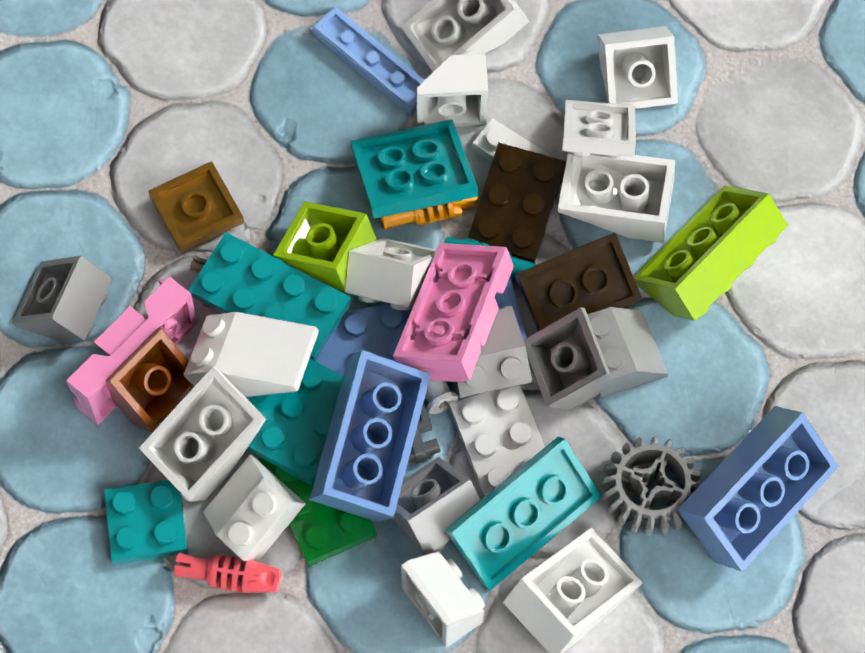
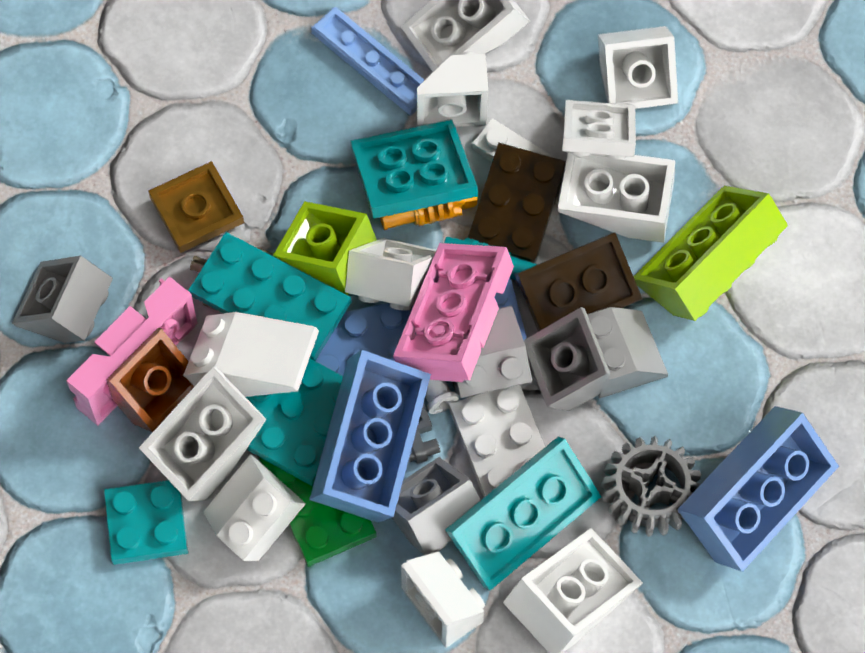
(230, 573): coral hinge -> none

